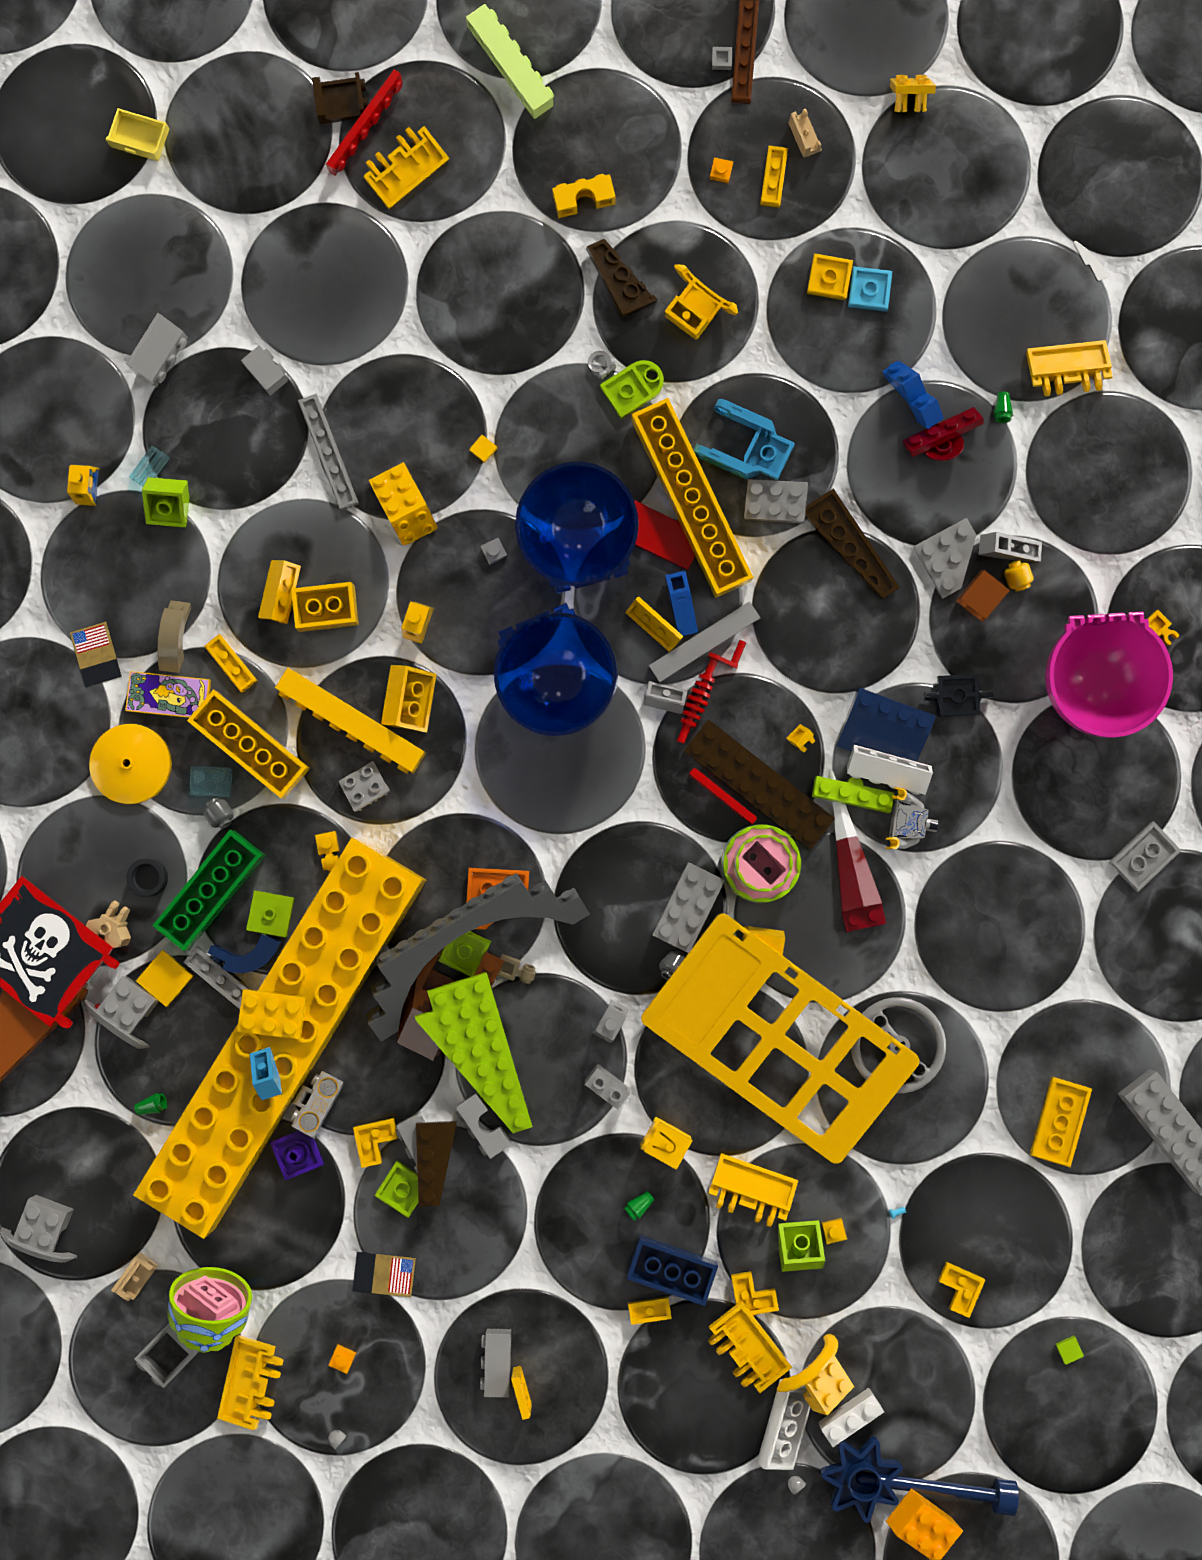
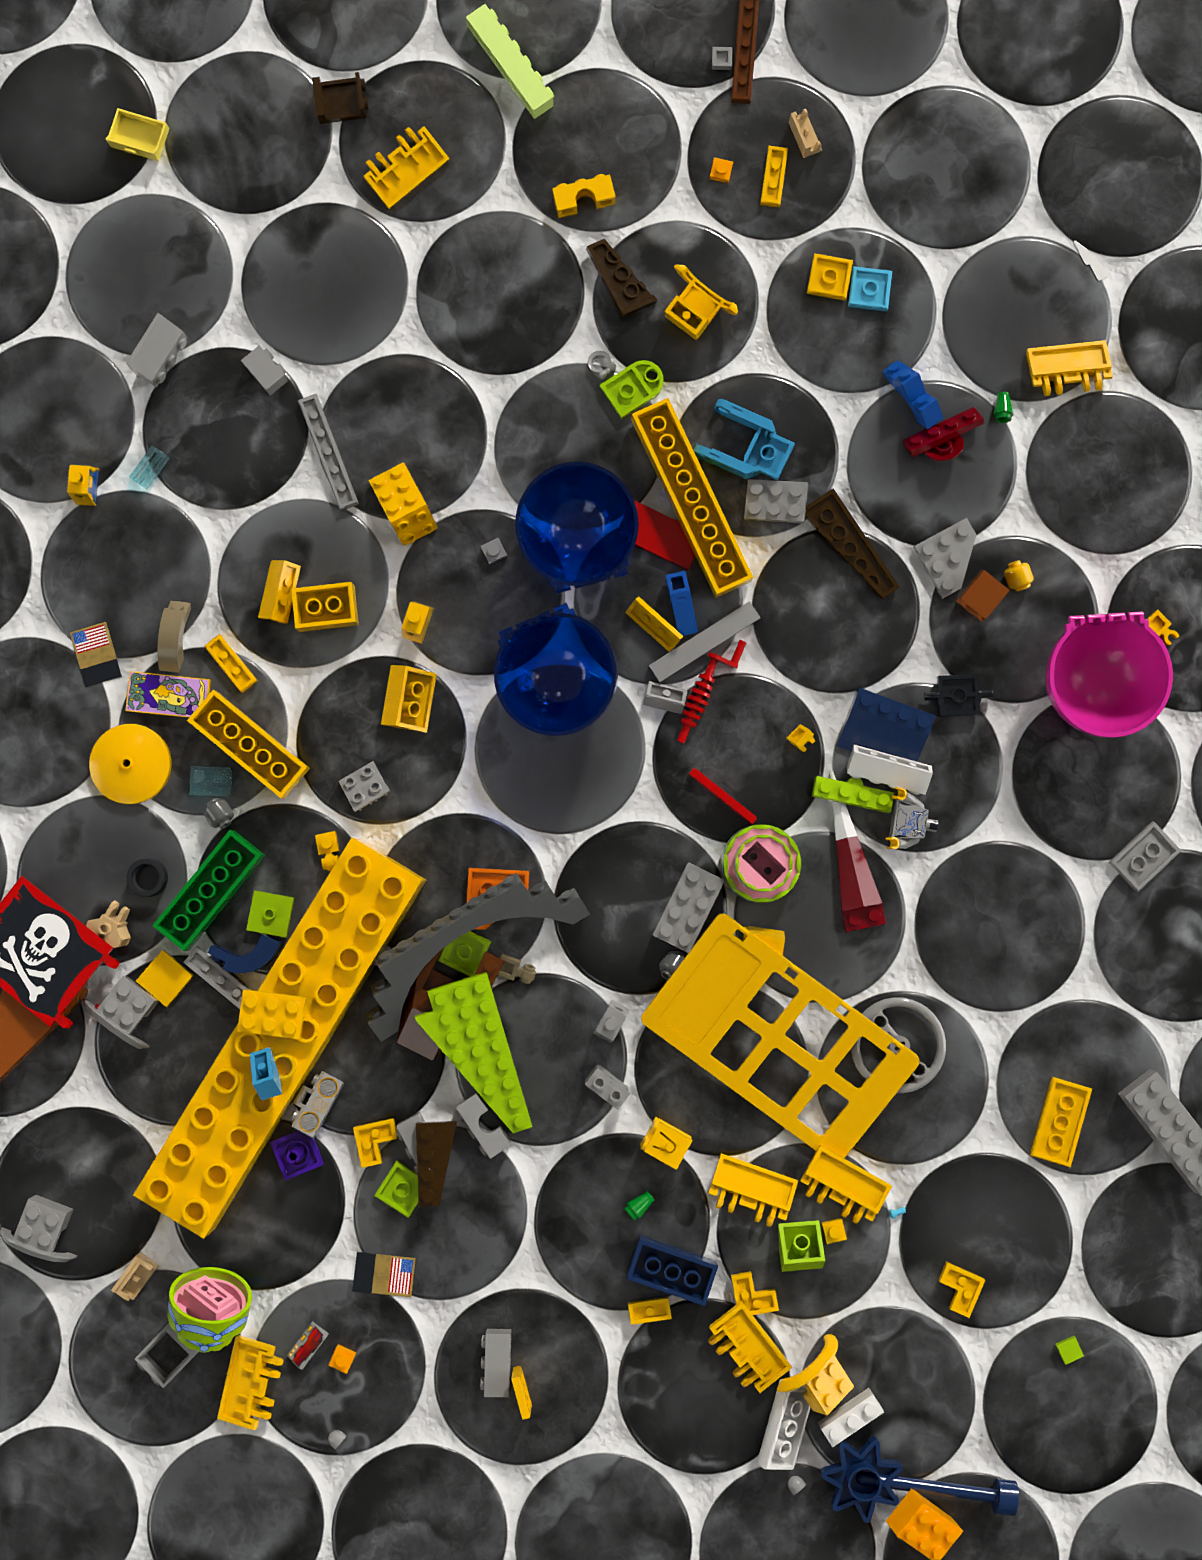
(153, 1104): green cone -> none
(166, 501): lime slope -> none
(307, 1345): none -> slope
(350, 720): yellow brick -> none
(365, 121): red plate -> none
(483, 448): yellow tile -> none
(759, 784): dark brown plate -> none
(846, 1182): none -> yellow hinge
(919, 85): yellow plate -> none
(1009, 547): light grey slope -> none

